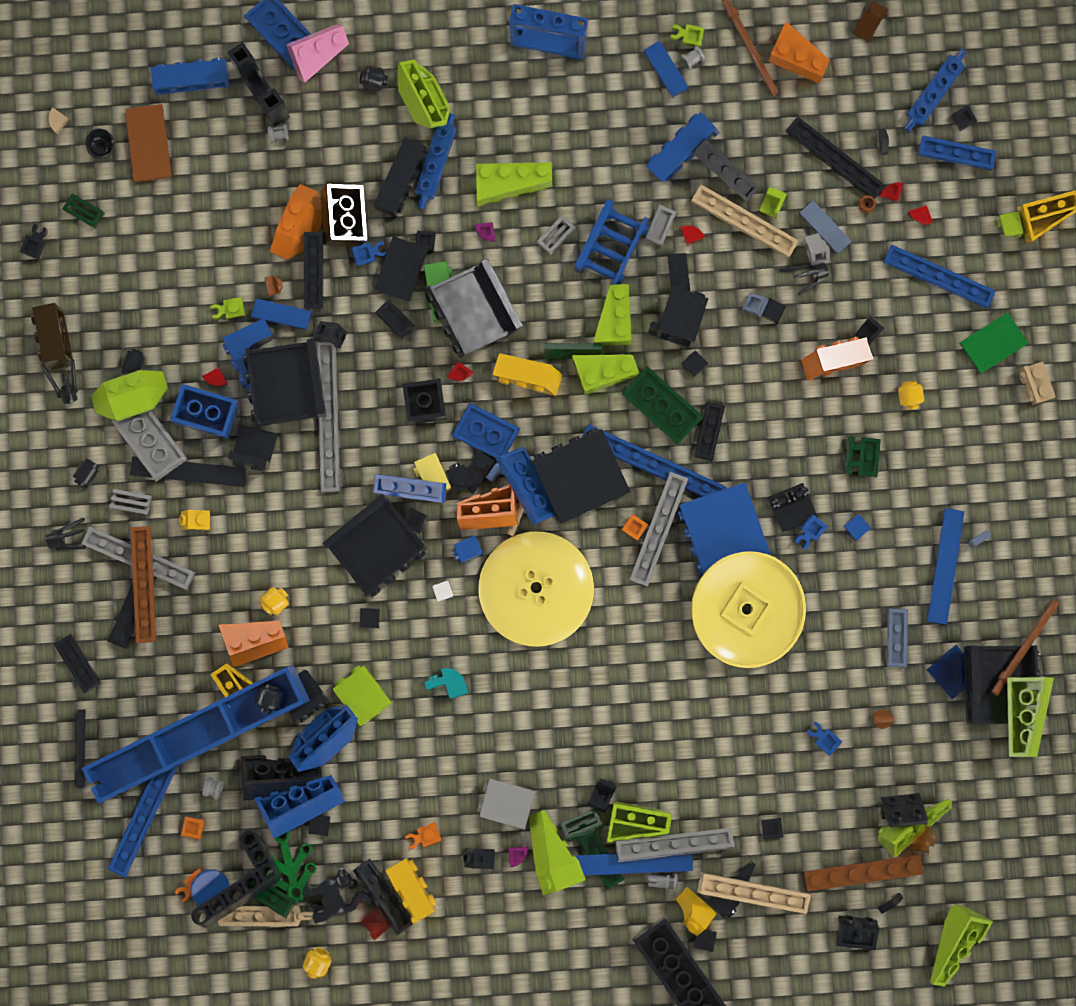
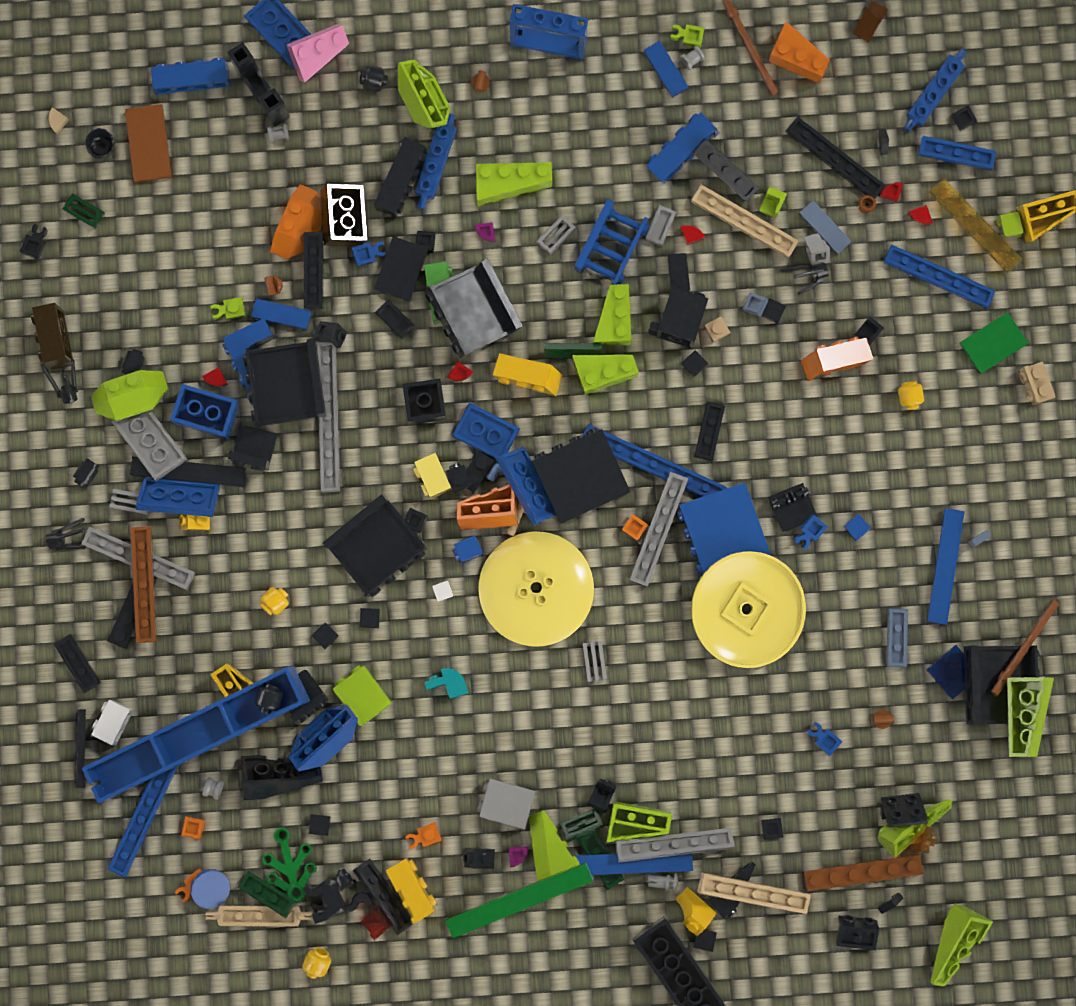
(112, 722): none -> white brick
(178, 497): none -> blue tile
(241, 885): black beam -> none
(252, 640): orange wedge -> none
(299, 804): blue wedge -> none
(325, 635): none -> black tile
(410, 488): plate -> none
(480, 81): none -> dark orange plate
(519, 900): none -> green tile
(592, 645): none -> light grey tile
(662, 405): dark green plate -> none
(717, 329): none -> tan plate
(868, 456): dark green plate -> none
(975, 225): none -> clear yellow plate

